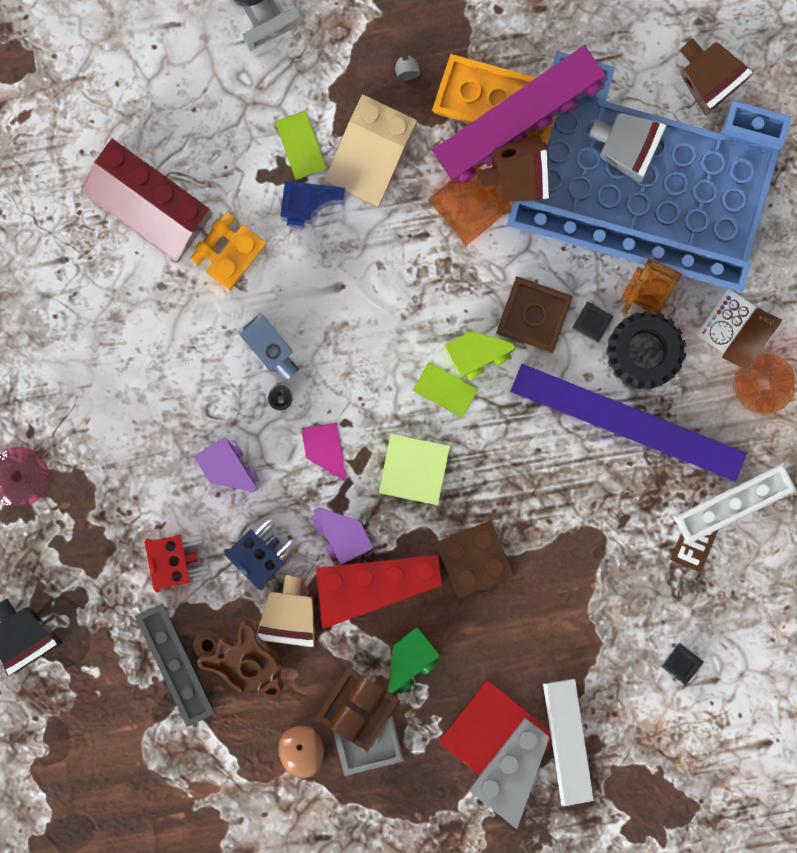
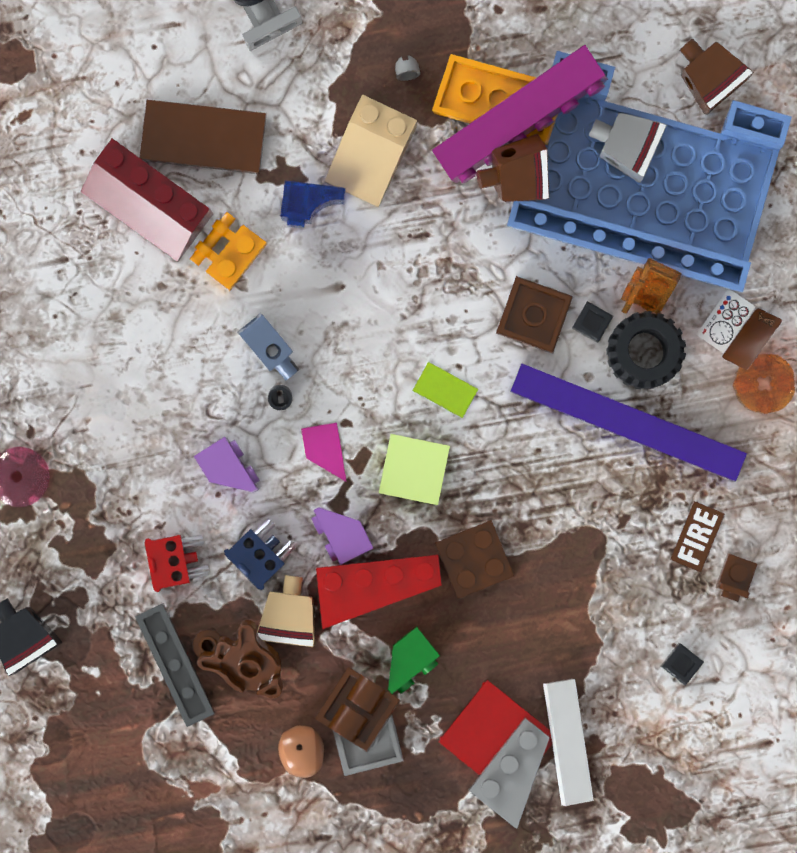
(203, 136): none -> reddish brown tile
(300, 145): lime sticker -> none
(468, 208): clear orange tile -> none
(474, 351): lime slope -> none
(735, 503): white tile -> none
(736, 577): none -> reddish brown bracket

